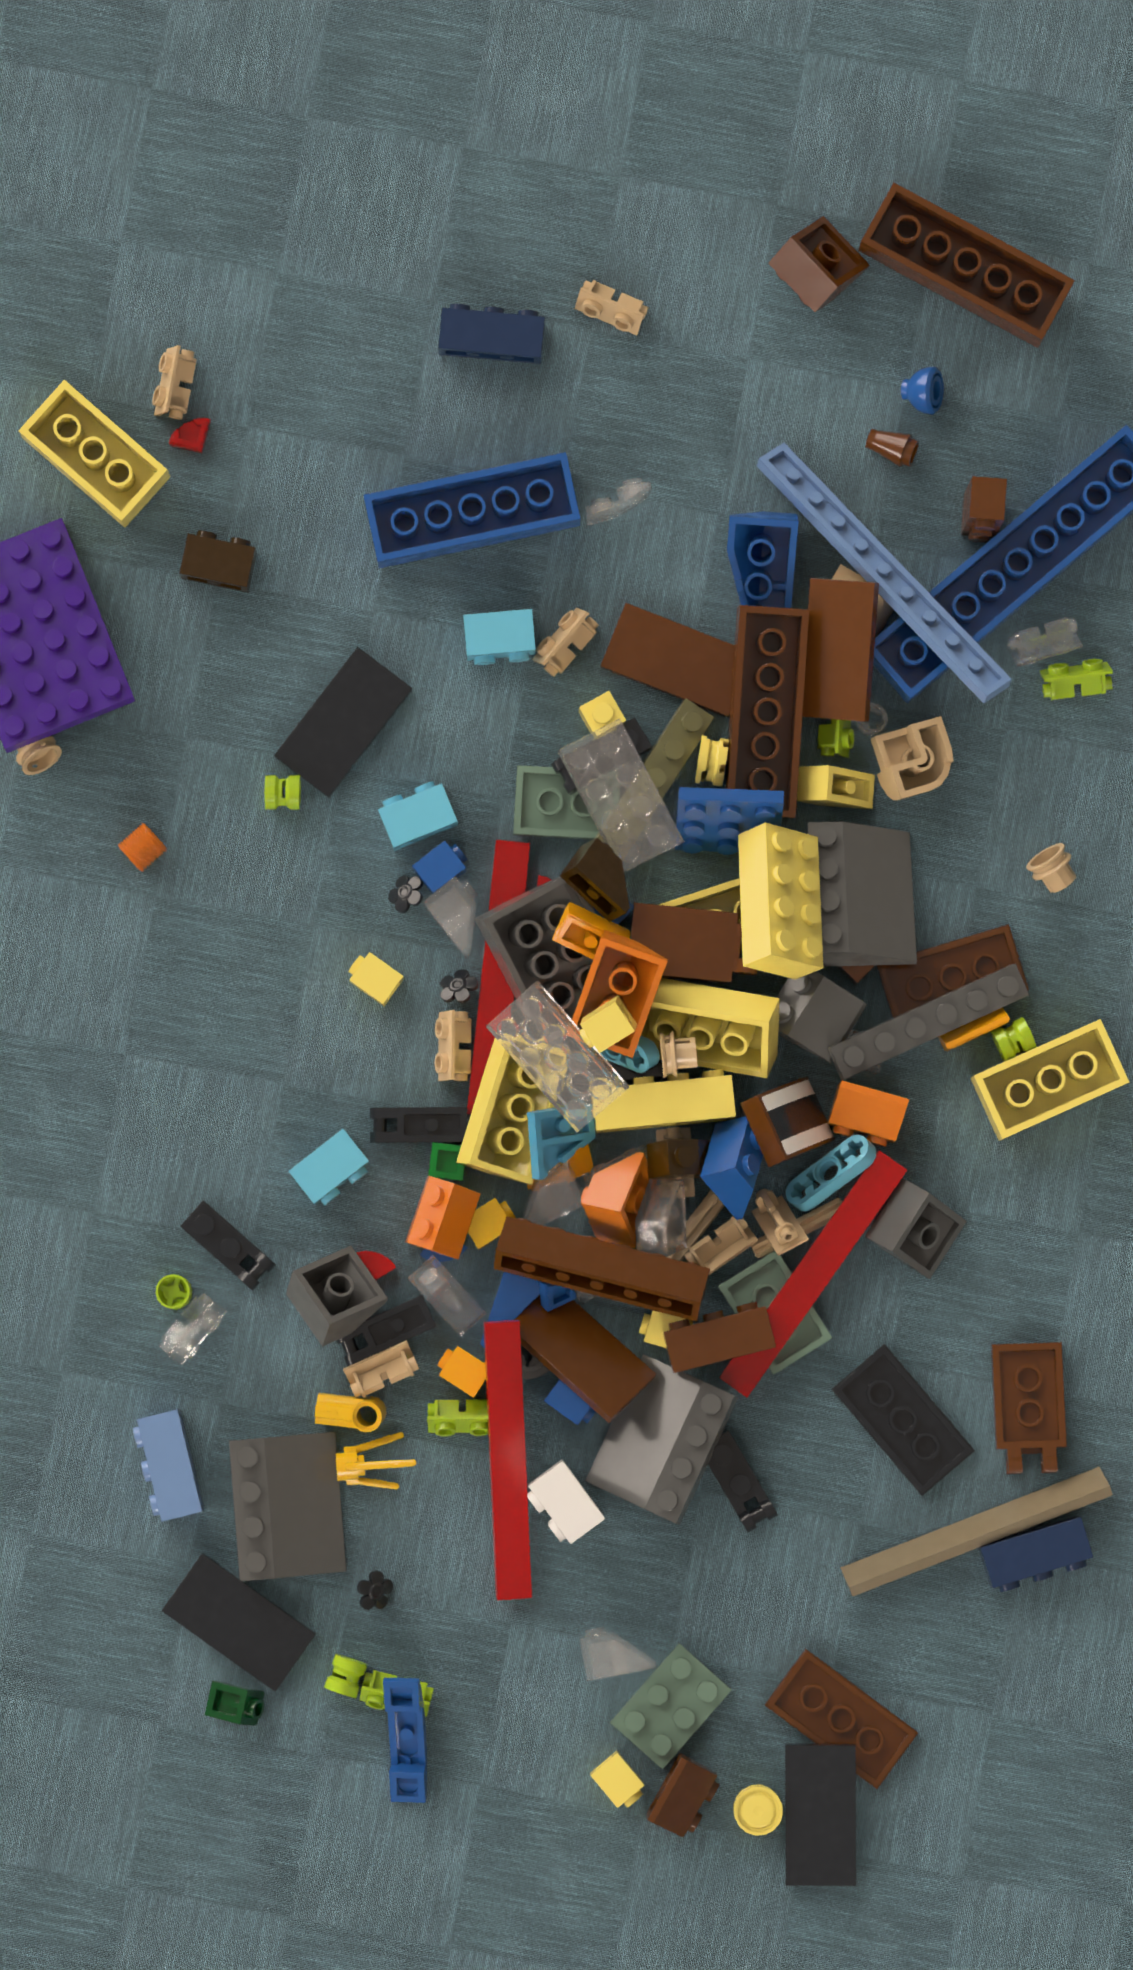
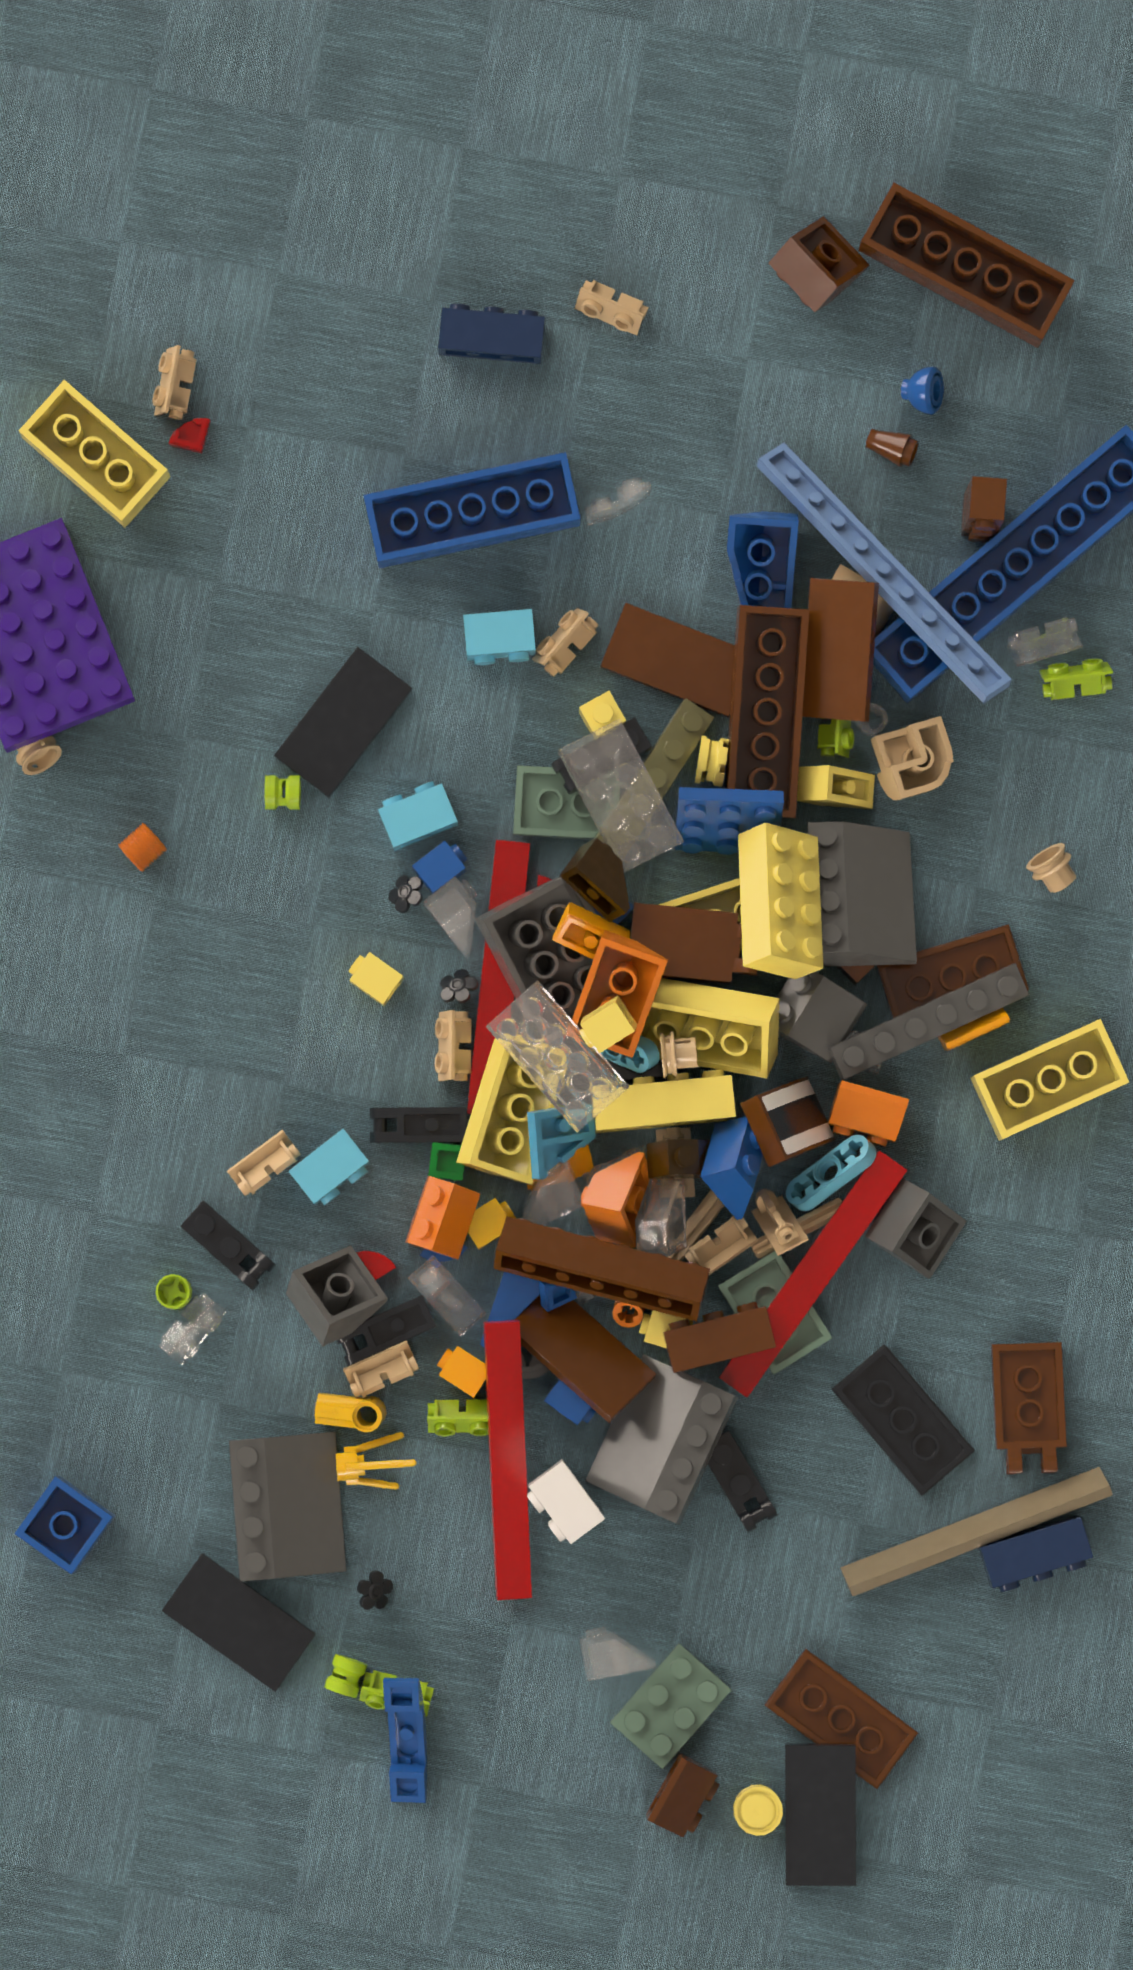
(65, 1524): none -> blue brick
(168, 1465): medium blue brick -> none
(218, 561): dark brown brick -> none
(235, 1703): dark green bracket -> none
(270, 1157): none -> tan hinge
(618, 1780): light yellow brick -> none
(624, 1319): none -> orange bush
(1013, 1039): lime wheel -> none

